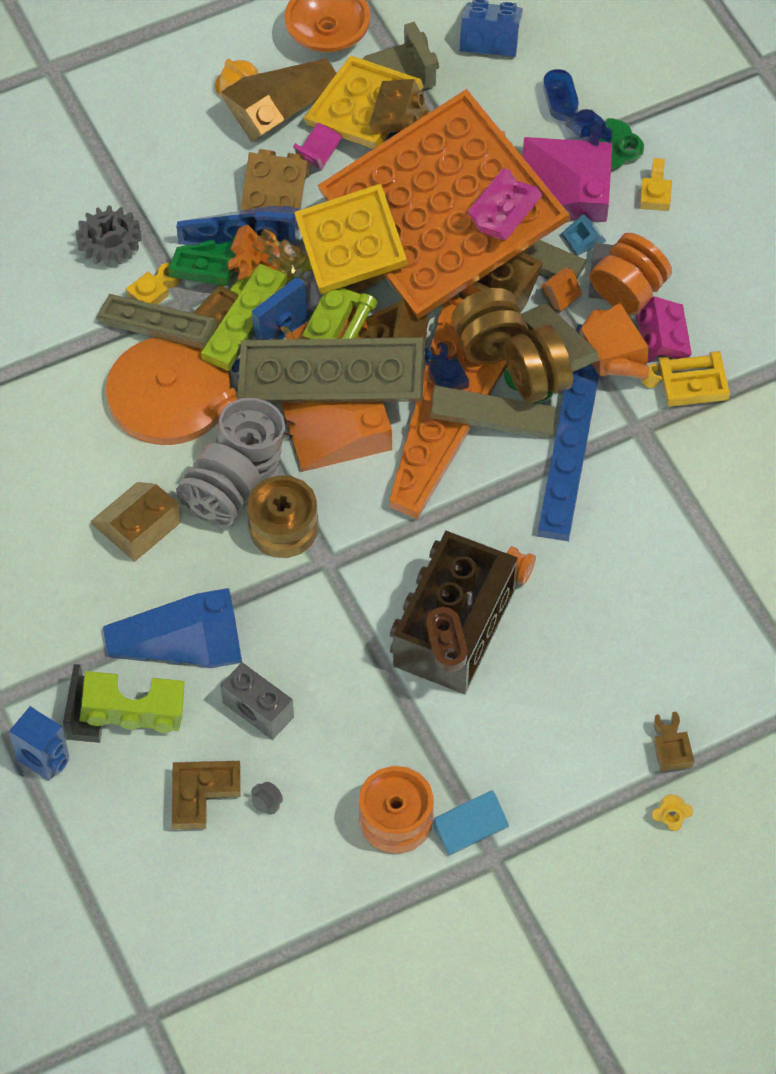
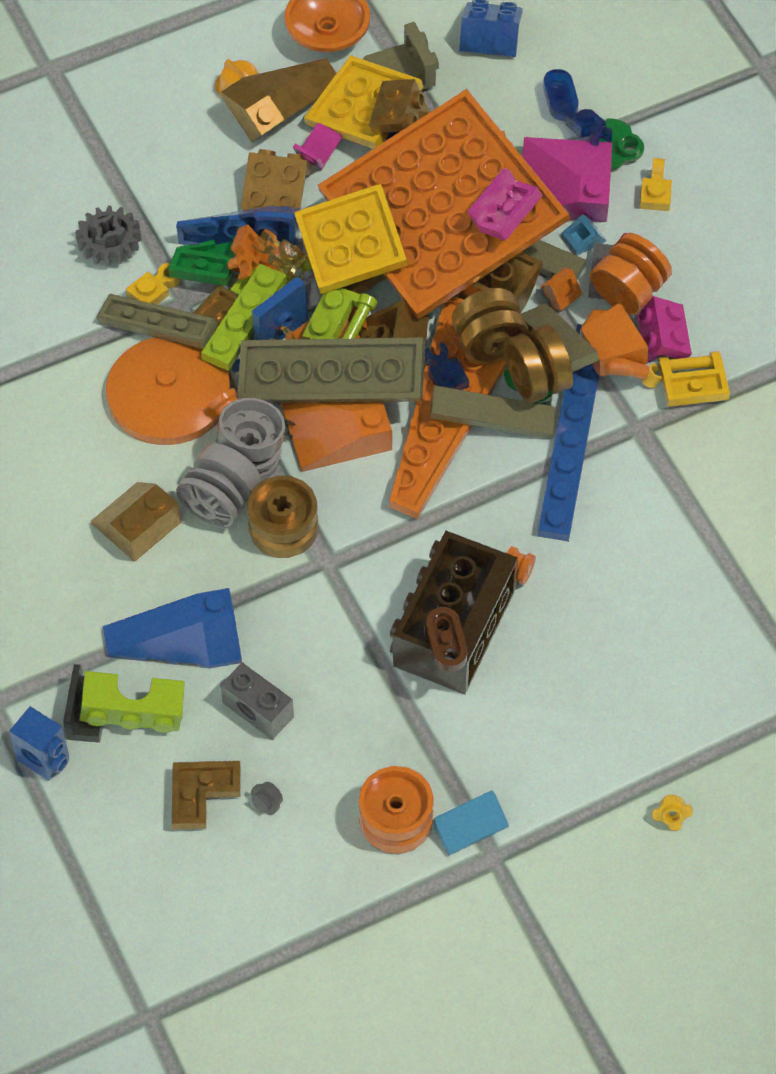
(671, 747): pearl gold plate -> none

